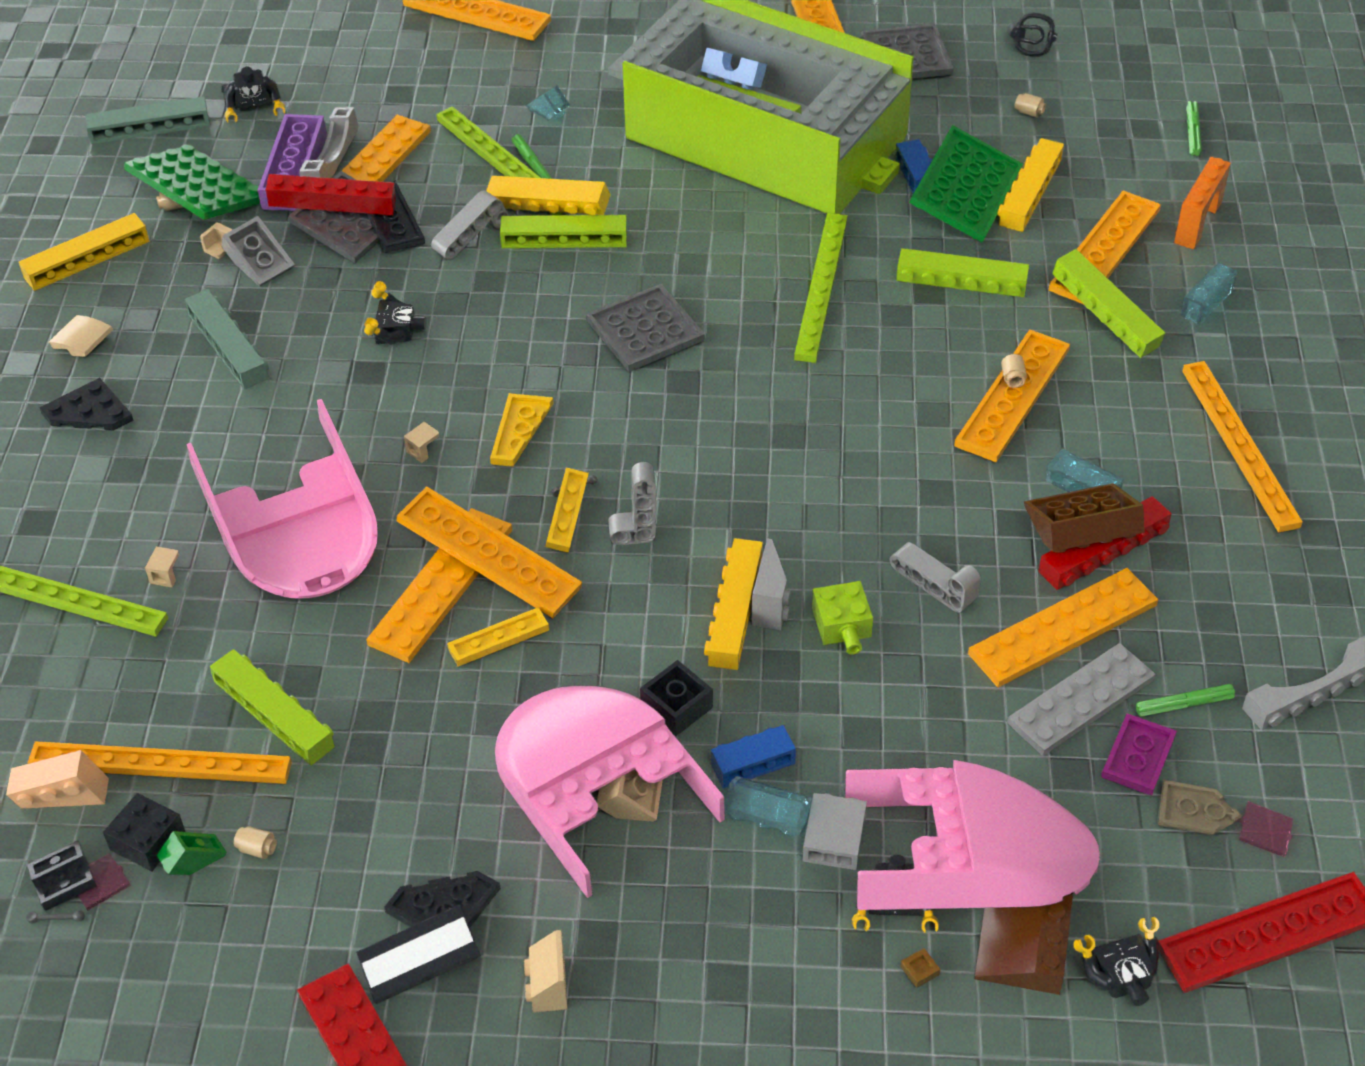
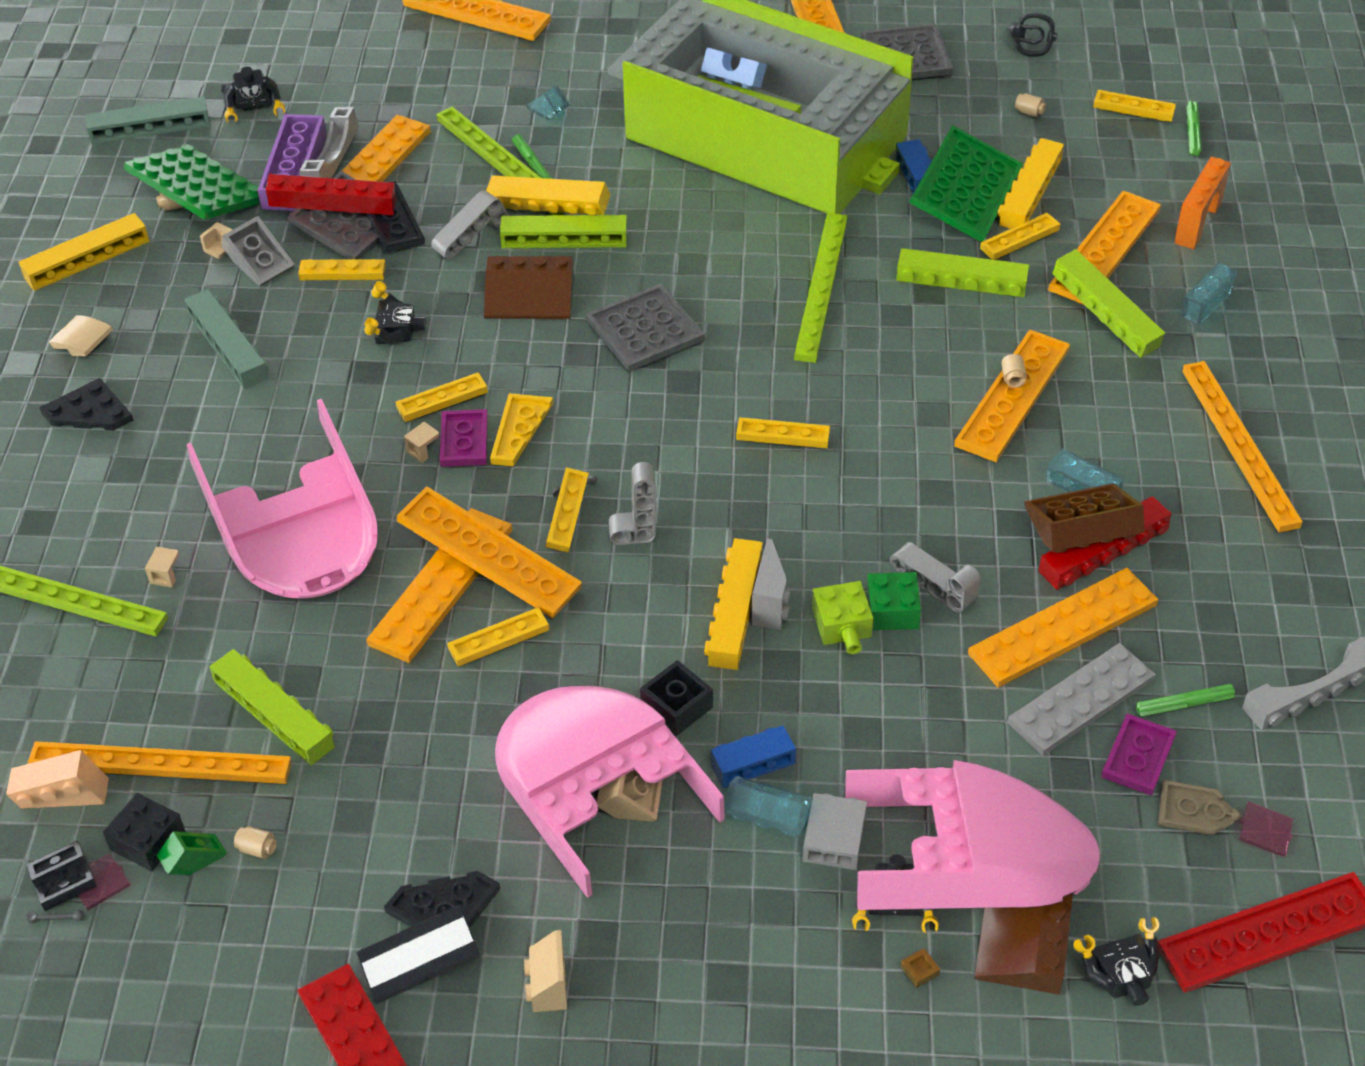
(342, 269): none -> yellow plate
(441, 397): none -> yellow plate
(463, 438): none -> magenta plate
(529, 287): none -> reddish brown slope
(783, 432): none -> yellow plate
(894, 600): none -> green brick
(1020, 236): none -> yellow plate
(1134, 105): none -> yellow plate

